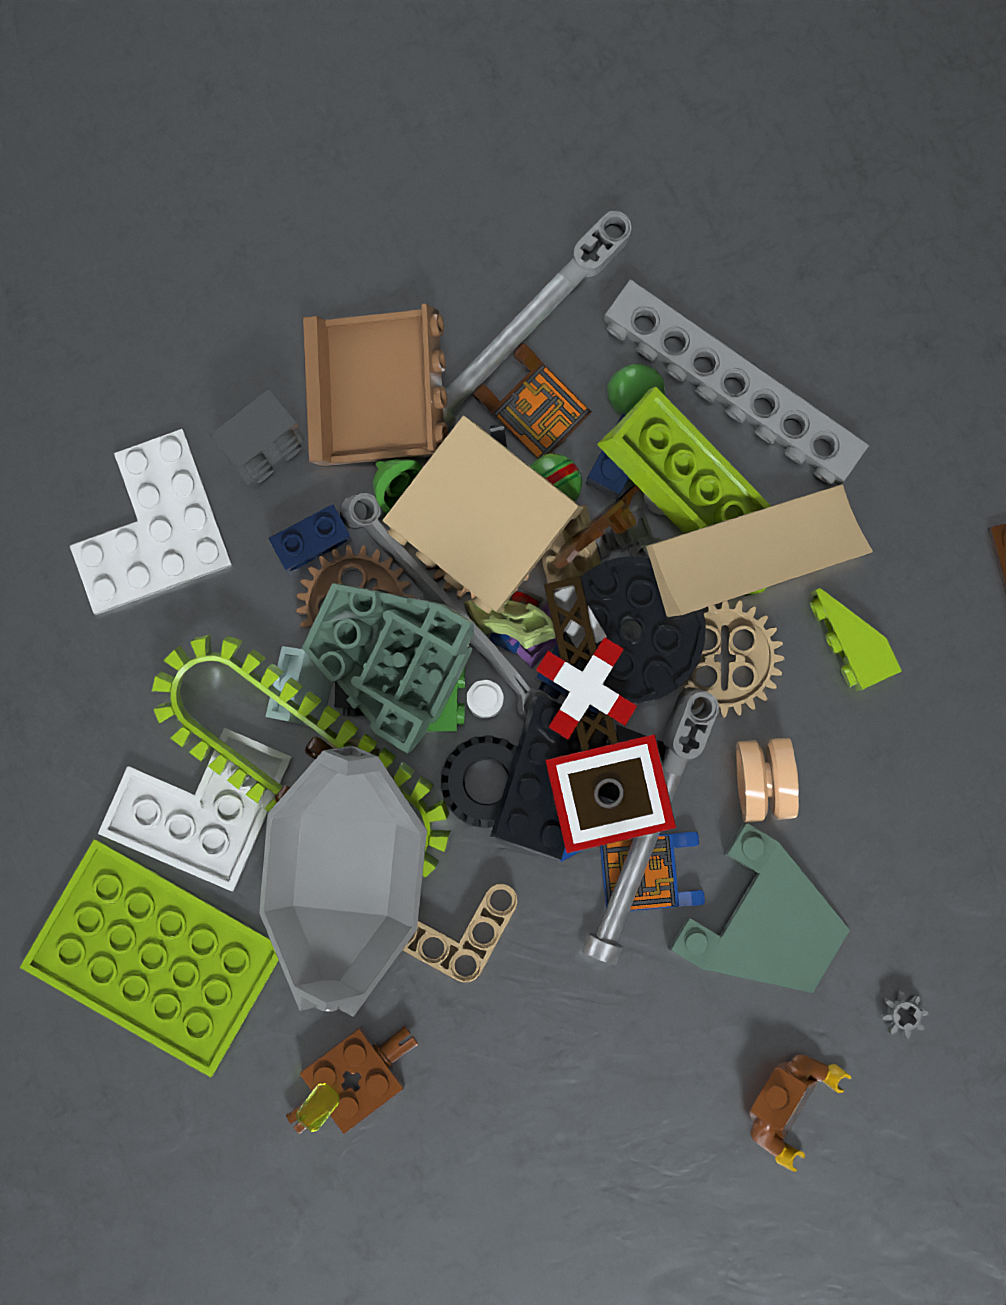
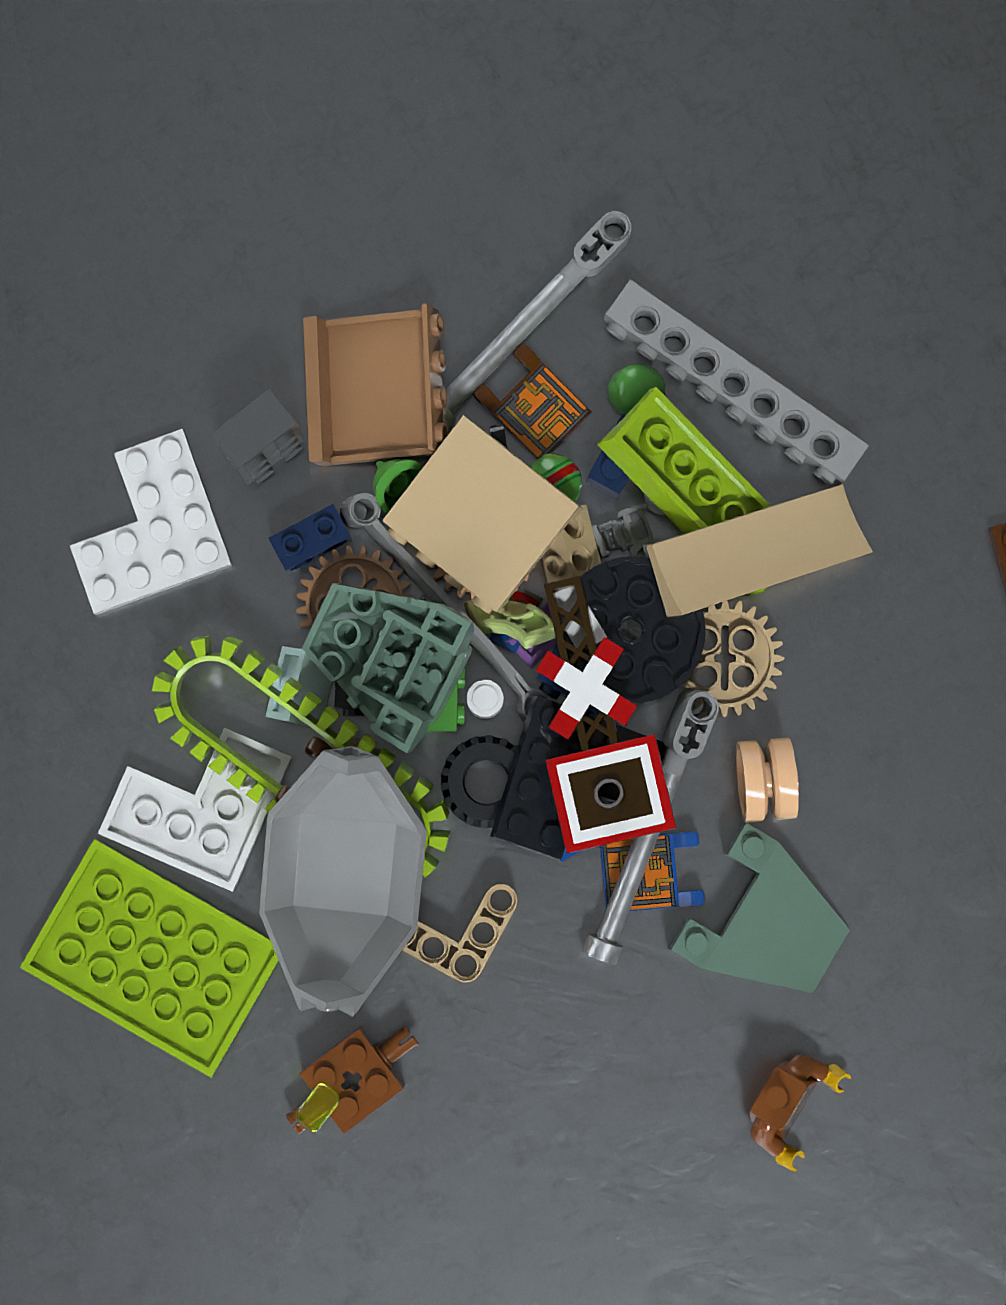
(615, 515): reddish brown piece -> none
(860, 646): lime slope -> none
(894, 1017): light grey gear -> none

